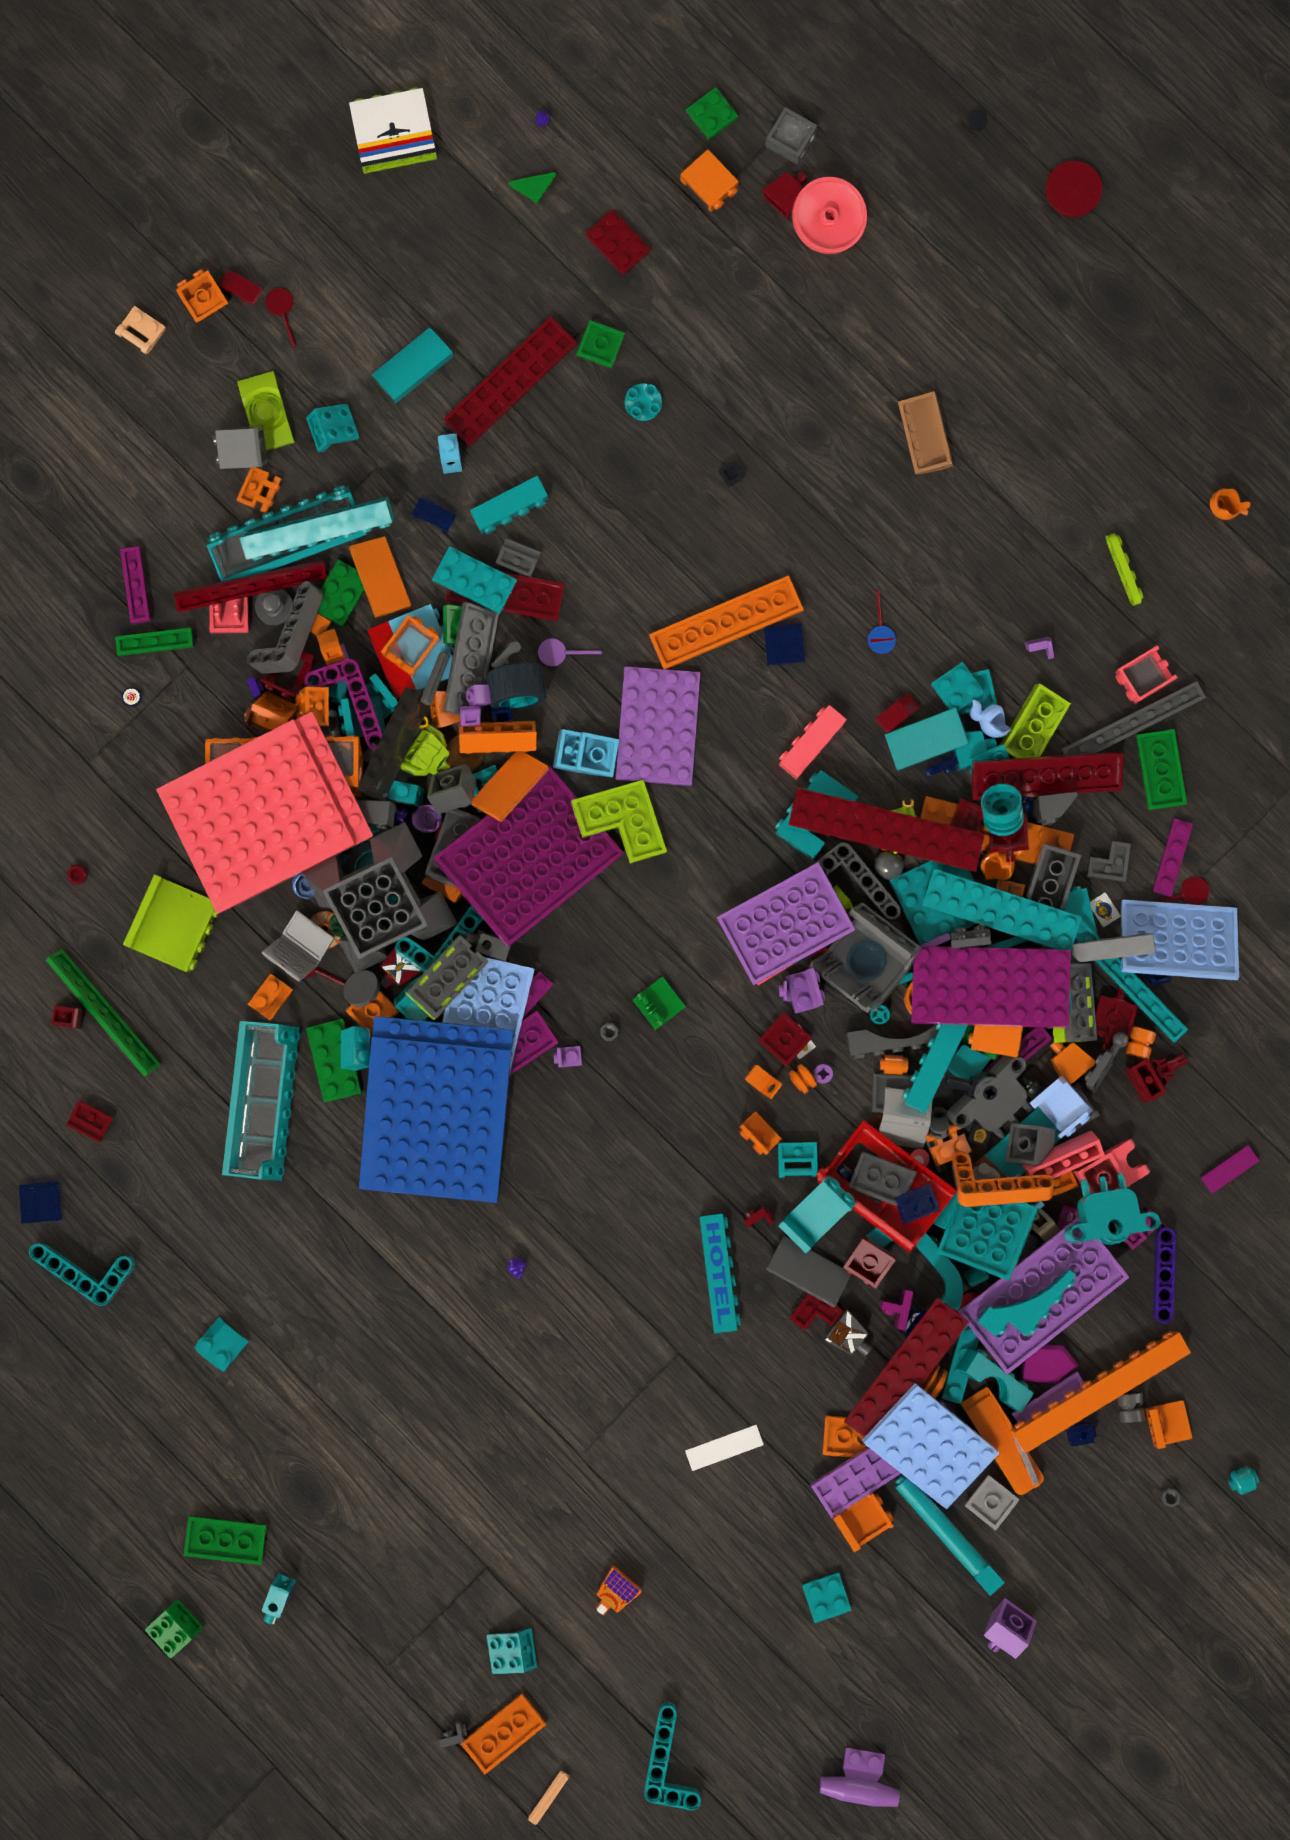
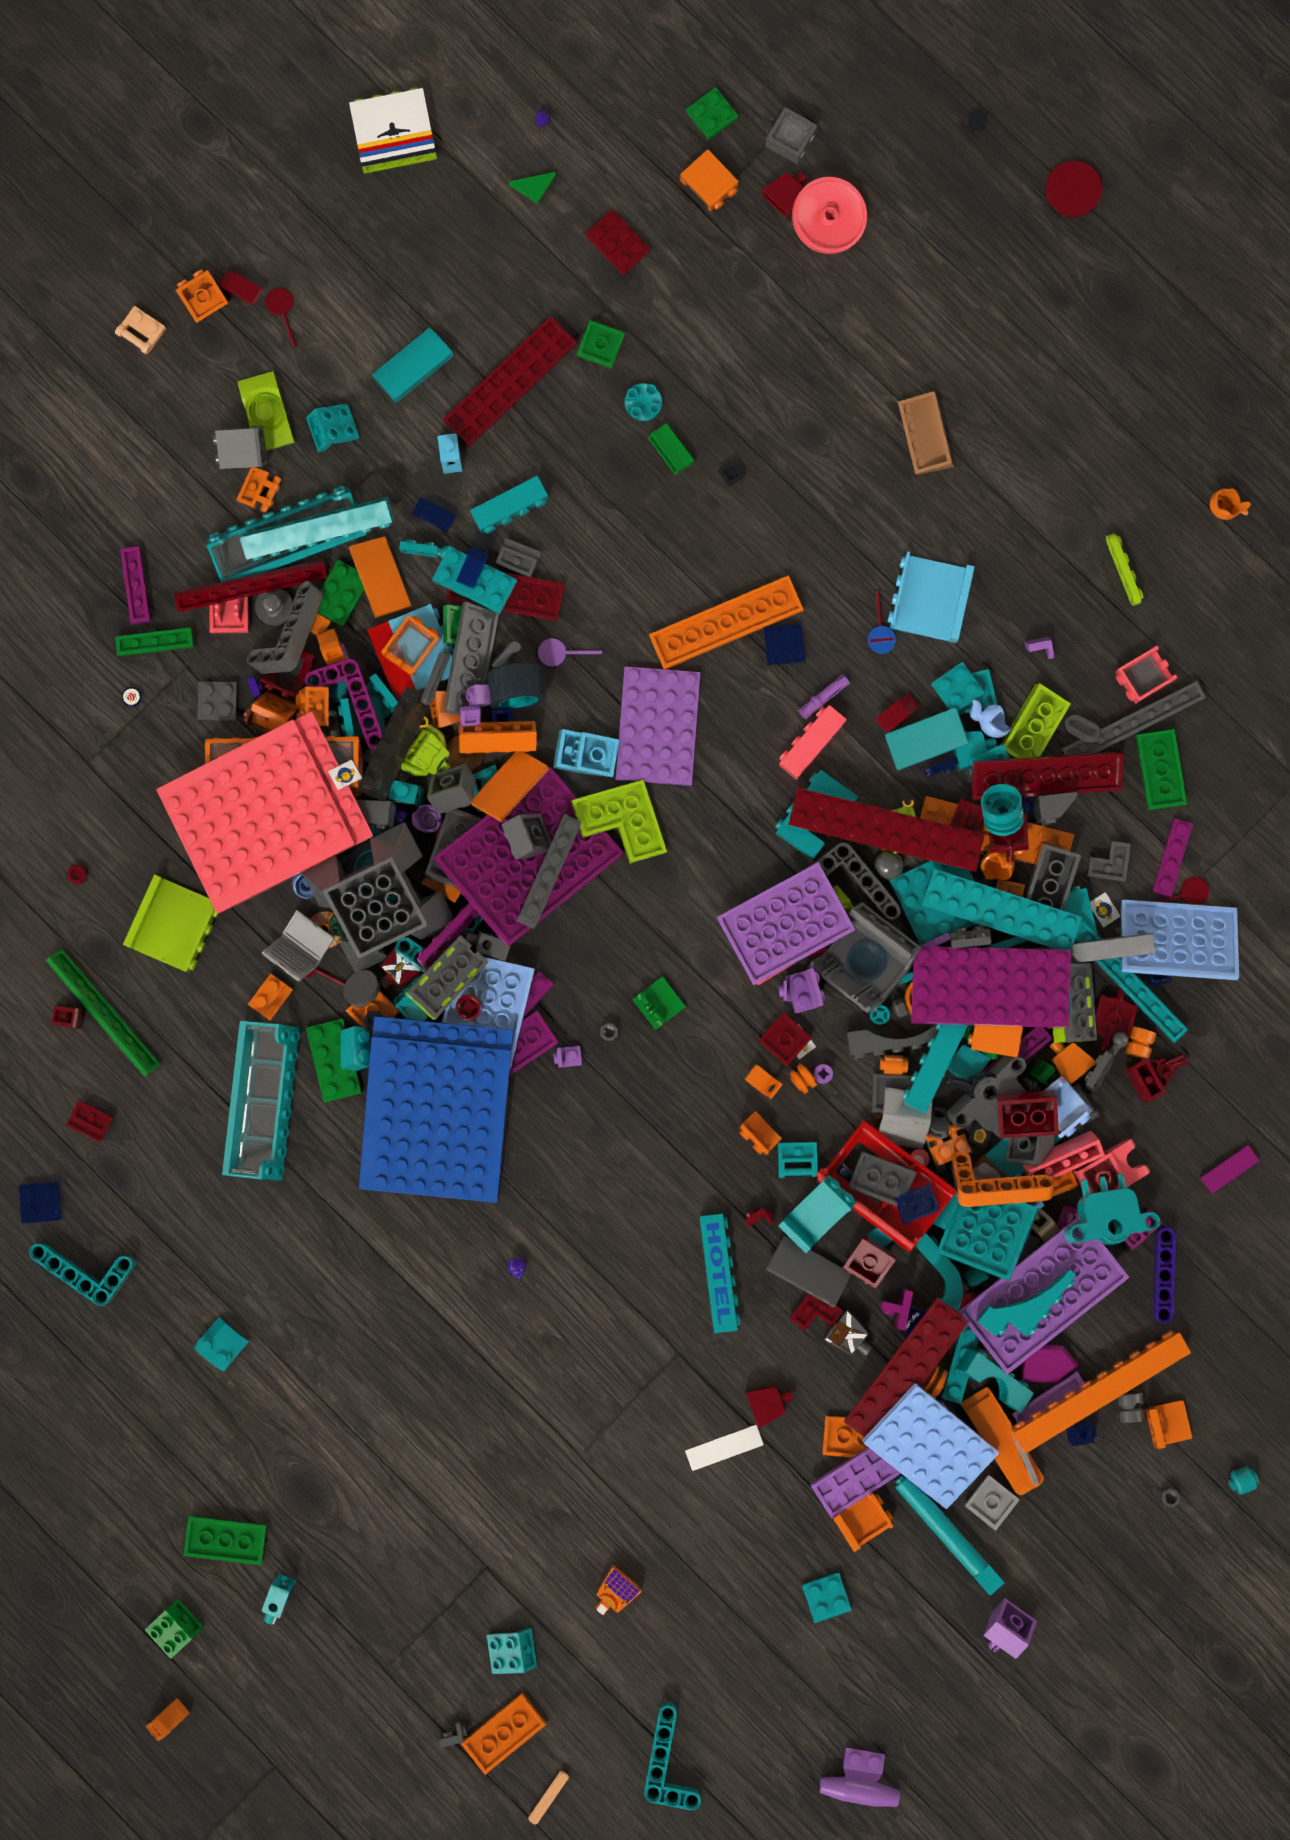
(167, 1719): none -> orange tile
(217, 701): none -> dark grey plate
(345, 773): none -> white sticker
(369, 1019): none -> black tile
(426, 549): none -> teal plate
(447, 936): none -> magenta plate
(468, 1007): none -> dark red wheel
(472, 567): none -> clear blue tile
(527, 836): none -> dark grey slope
(549, 871): none -> dark grey arch
(671, 449): none -> green piece
(767, 1403): none -> dark red torso
(829, 692): none -> medium lavender pin
(899, 1008): none -> dark grey tile
(930, 598): none -> medium azure panel
(1027, 1114): none -> dark red slope
(1042, 1072): none -> green tile
(1083, 728): none -> dark grey tile

